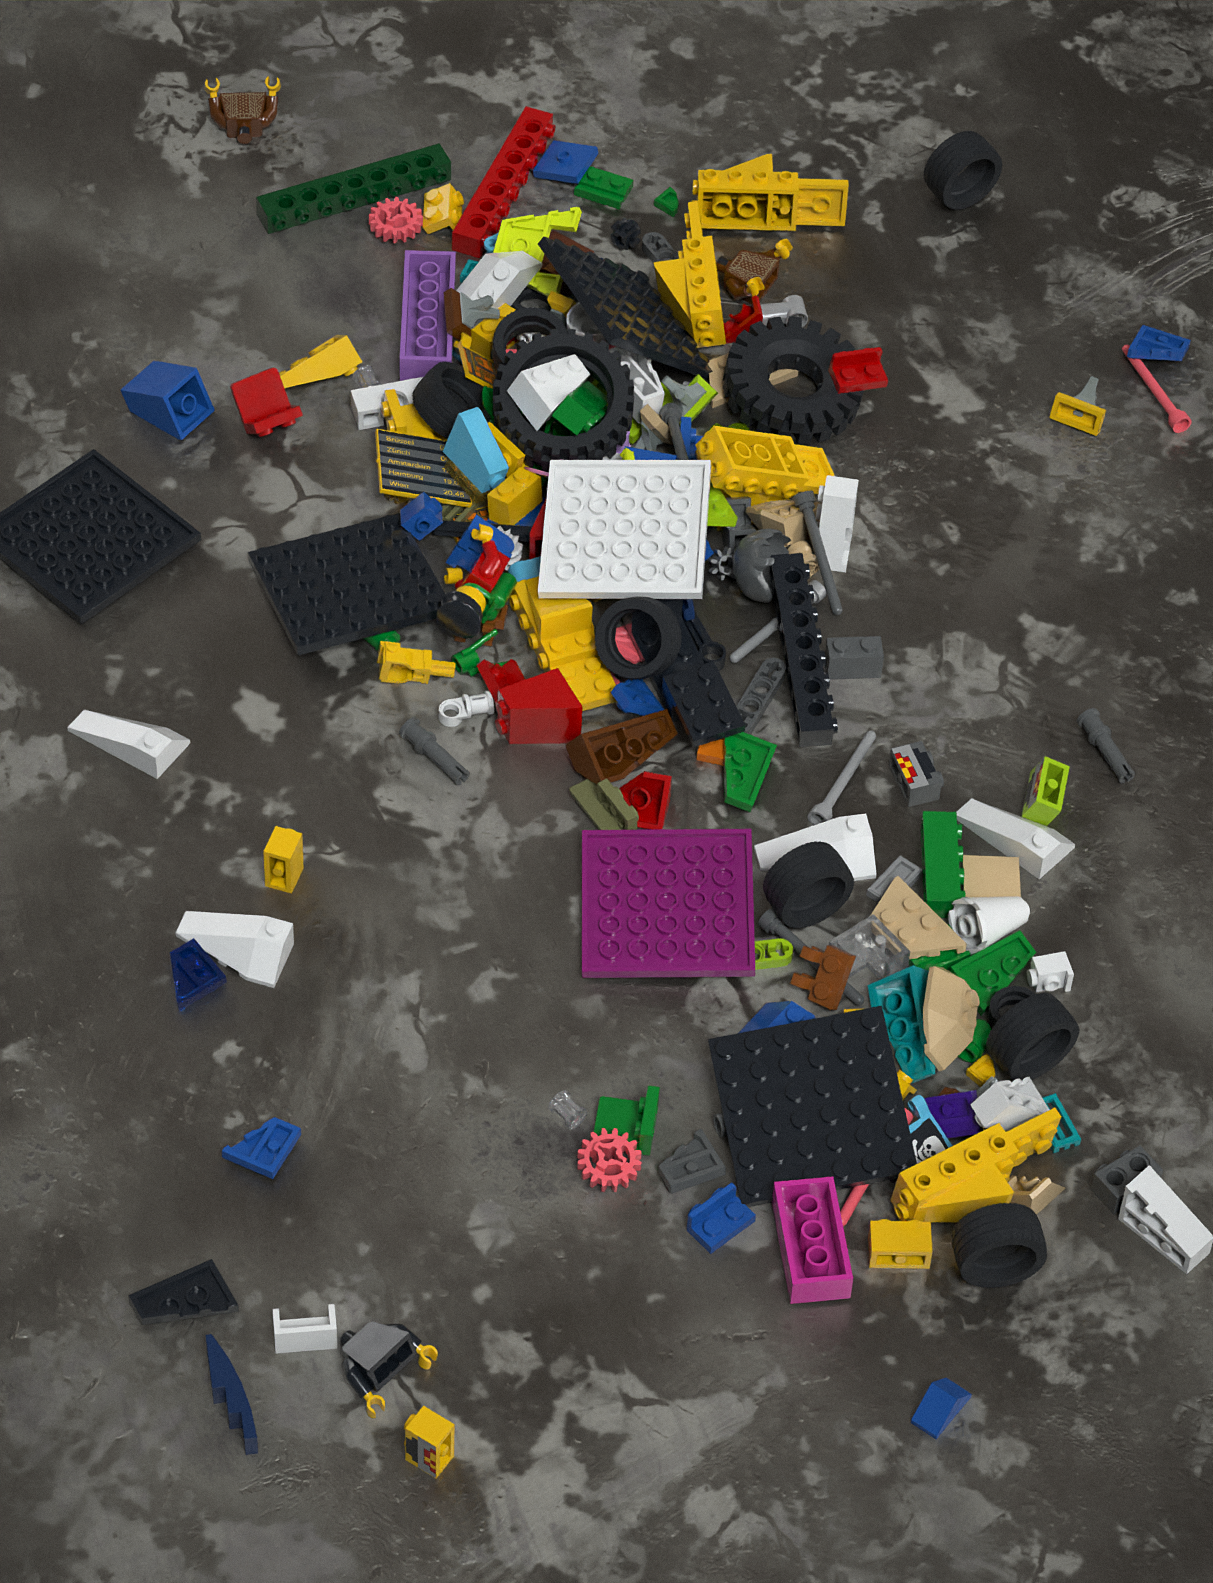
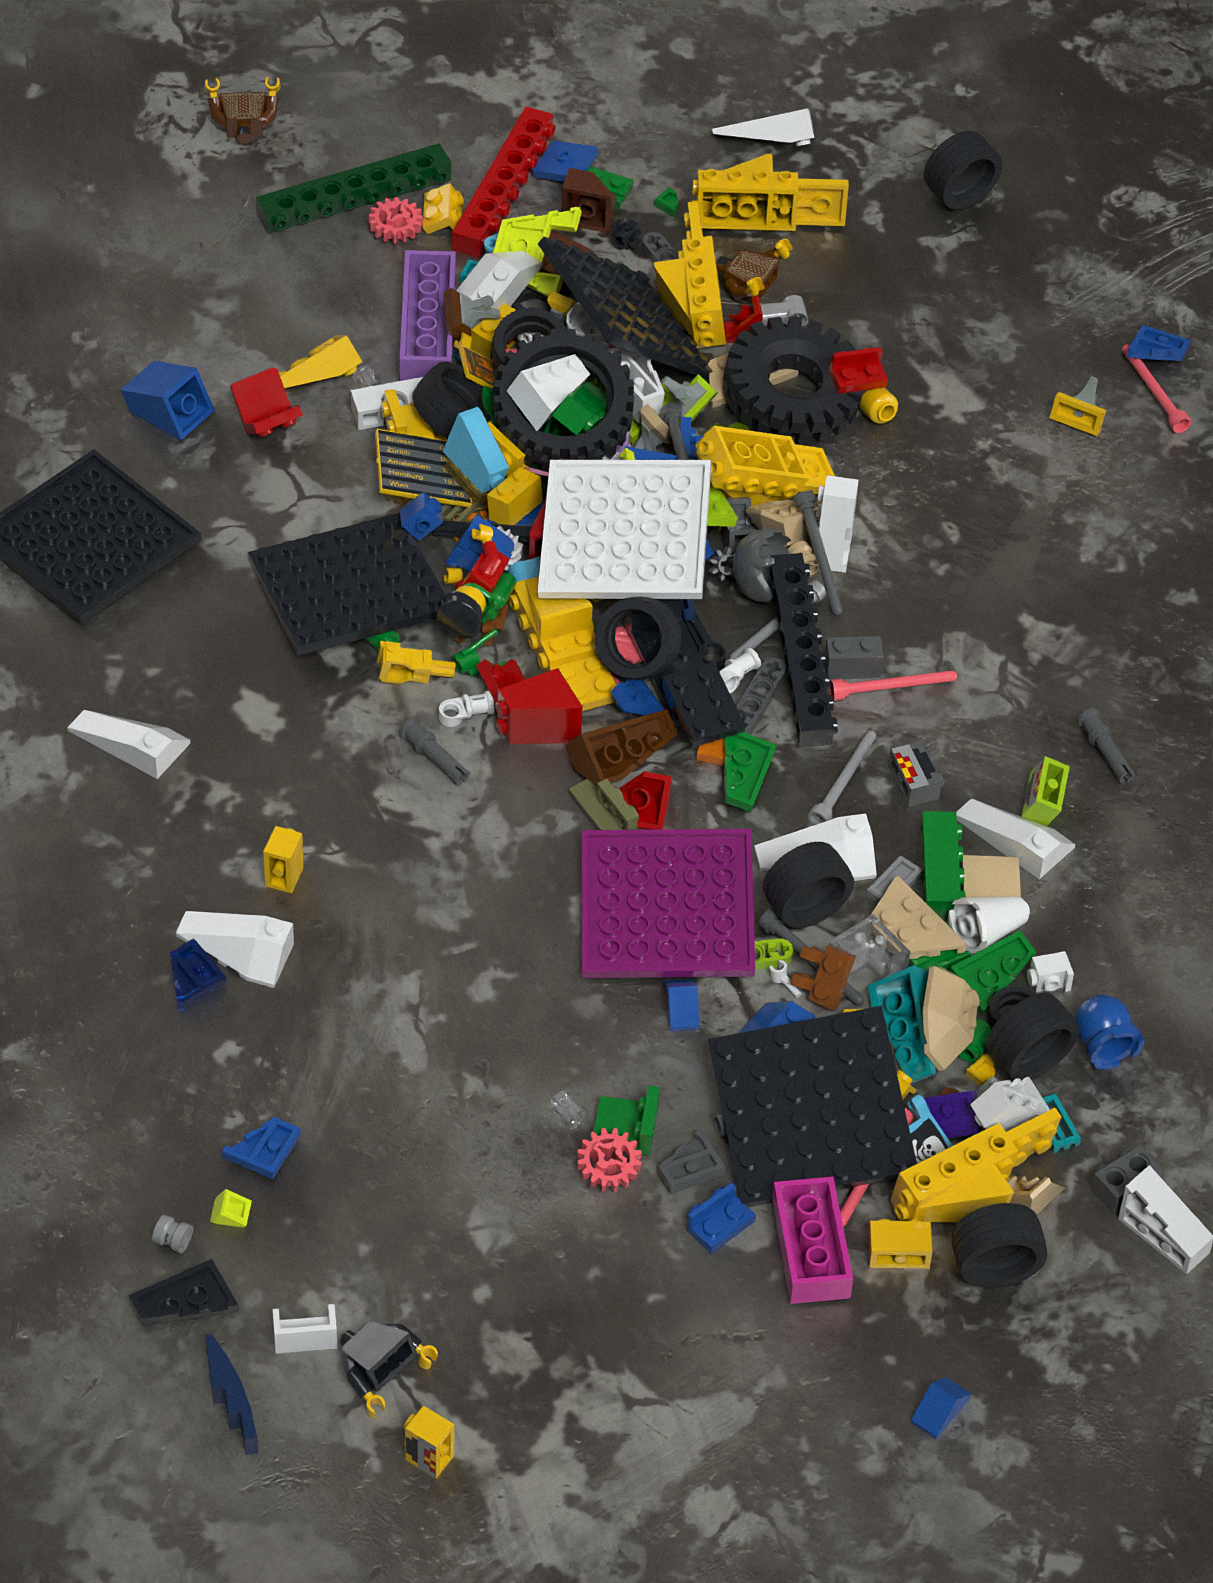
(172, 1233): none -> light grey wheel
(230, 1209): none -> neon yellow slope
(590, 194): none -> copper slope
(682, 1004): none -> blue slope
(738, 667): none -> white connector
(780, 976): none -> white hand
(785, 127): none -> white wedge
(840, 689): none -> coral piece
(879, 405): none -> yellow head
(1107, 1031): none -> blue tile

